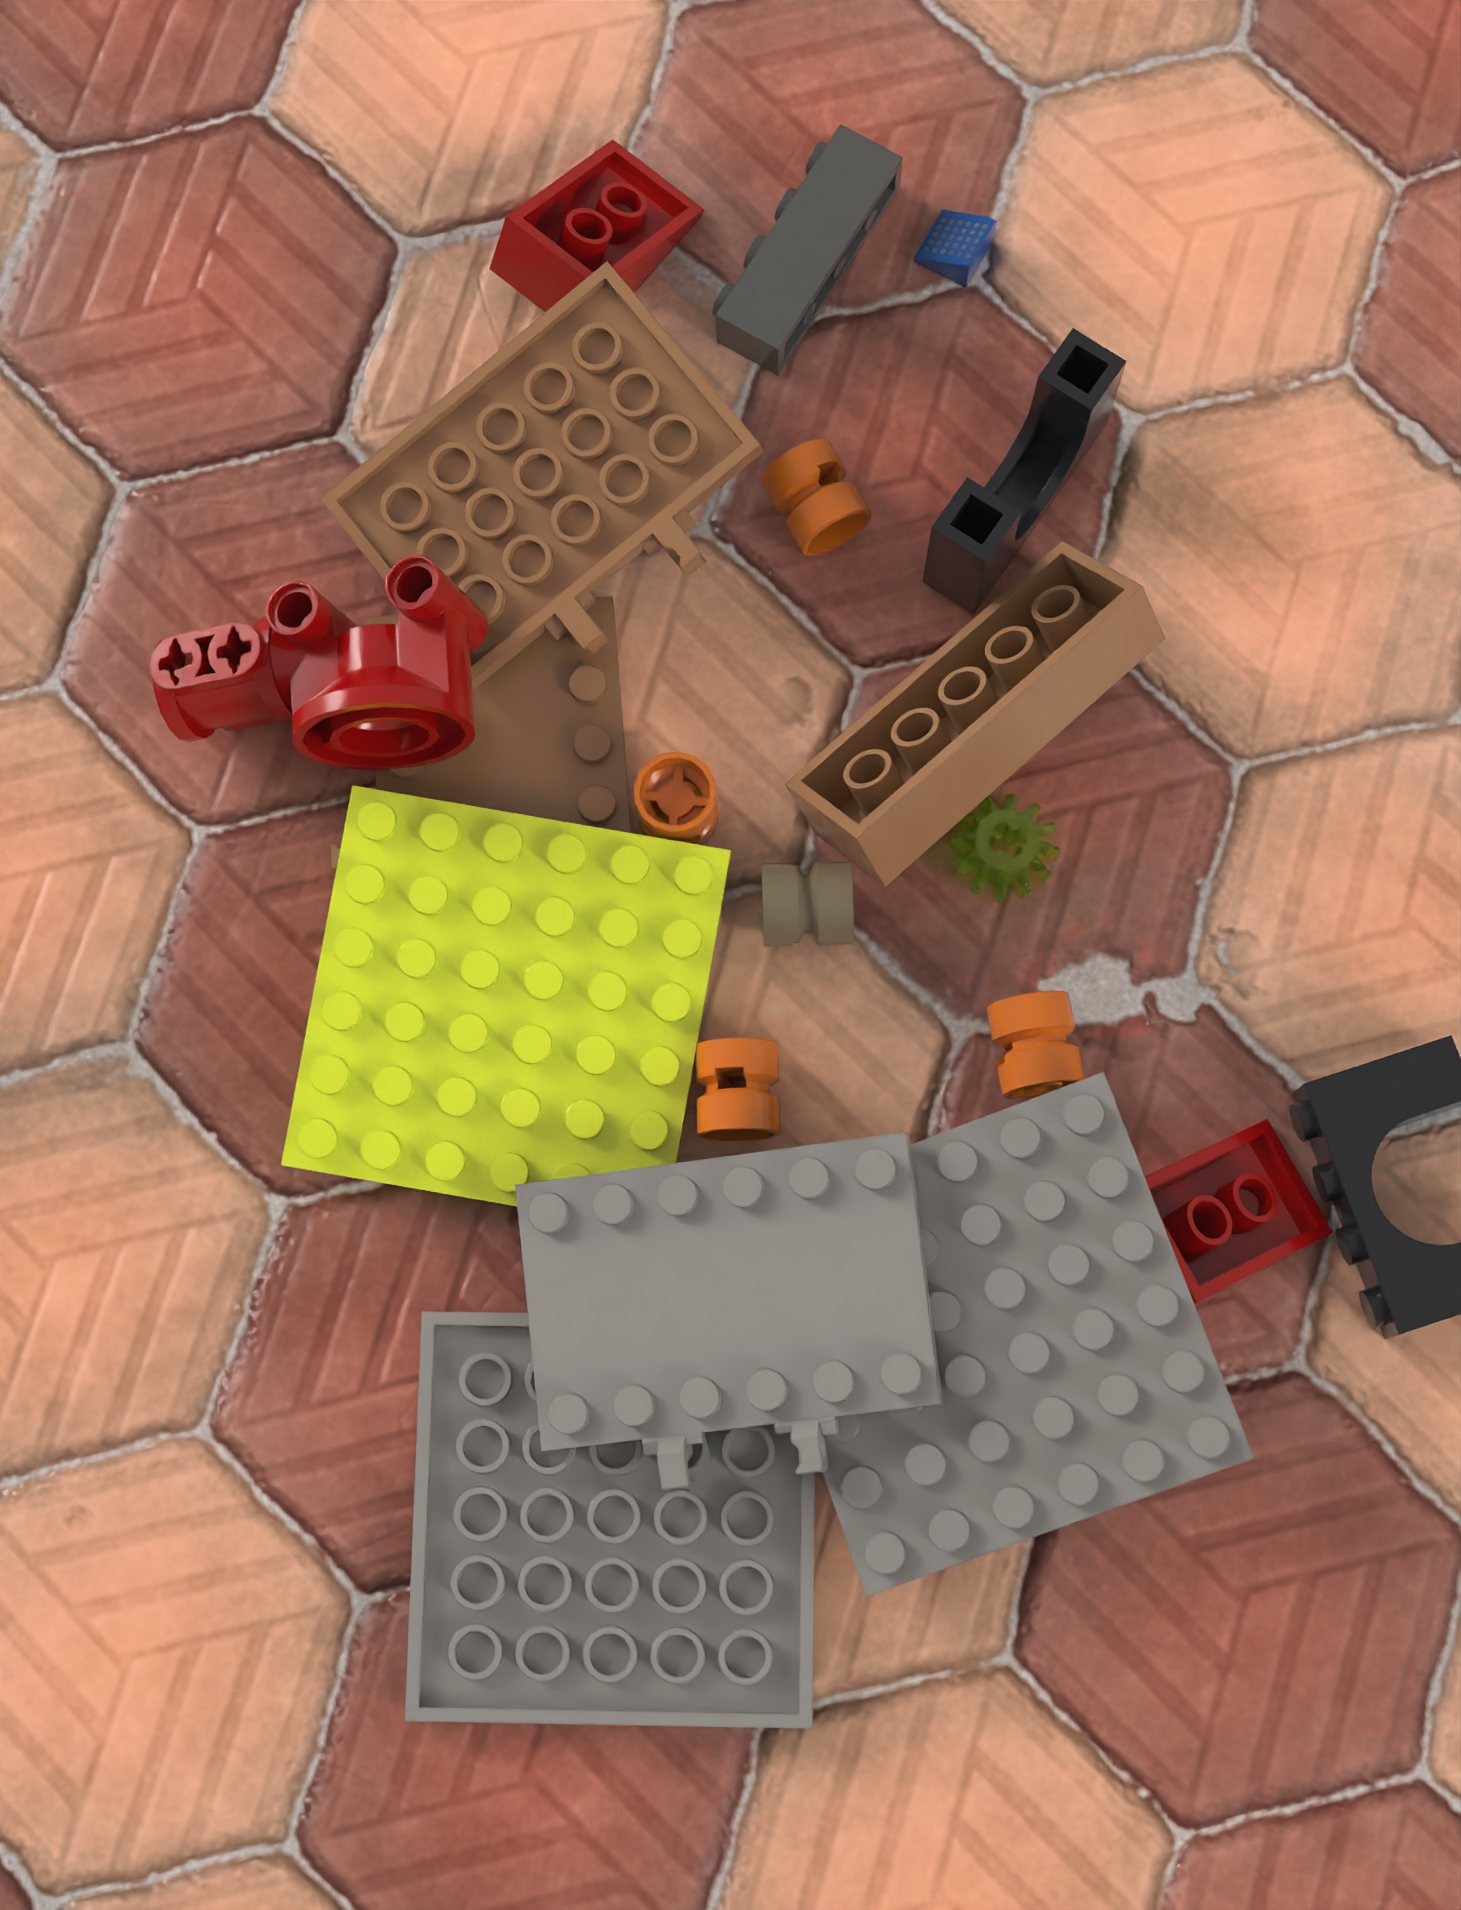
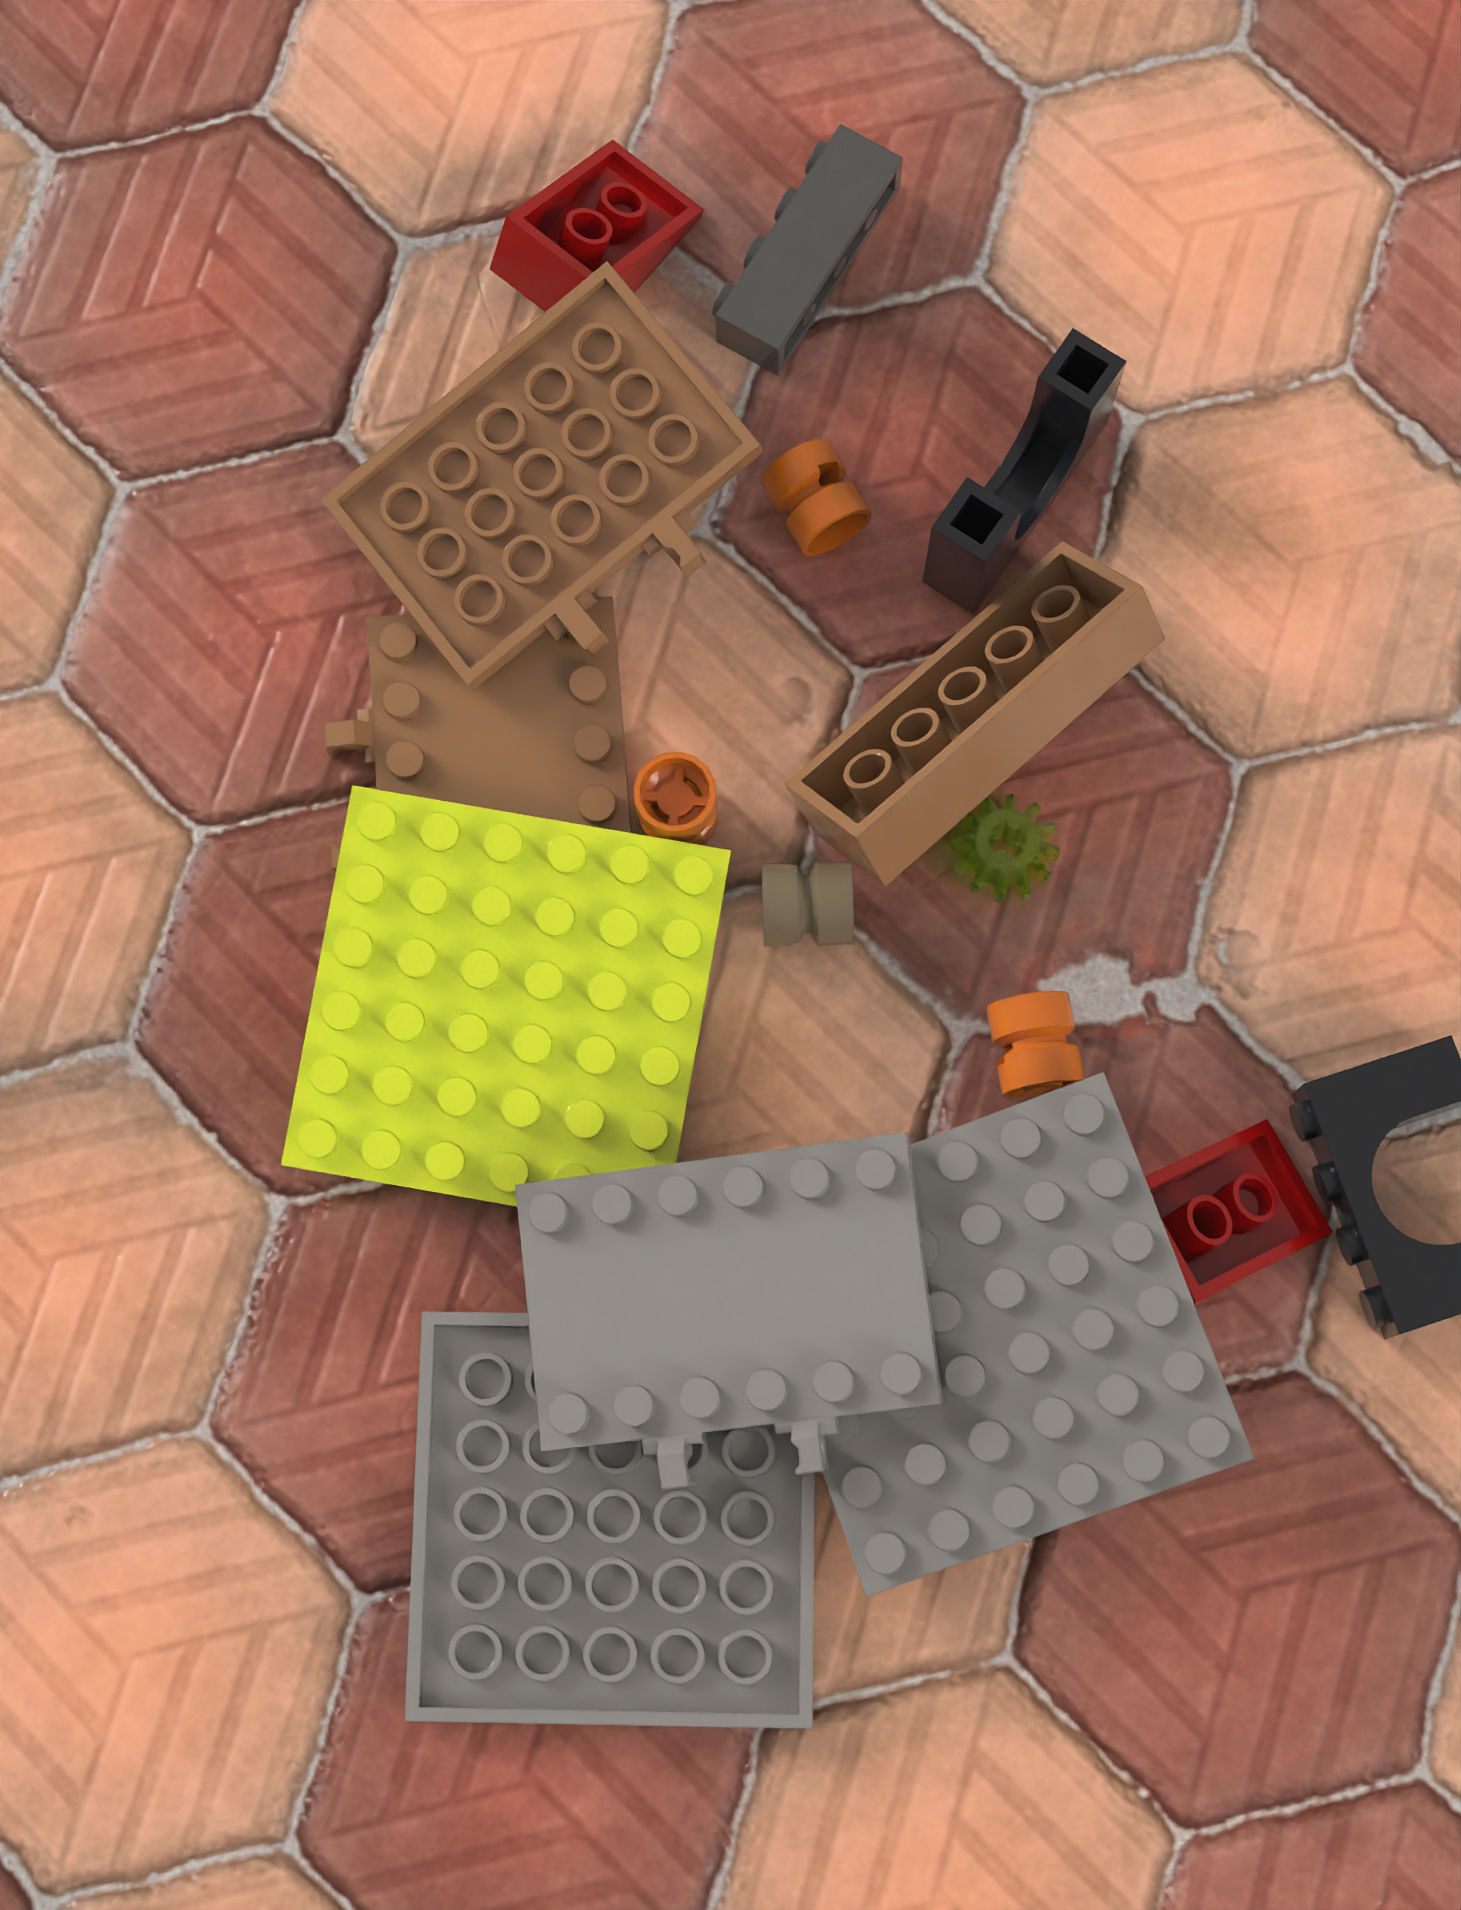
(350, 690): red piece -> none
(738, 1112): orange wheel -> none
(957, 245): blue slope -> none

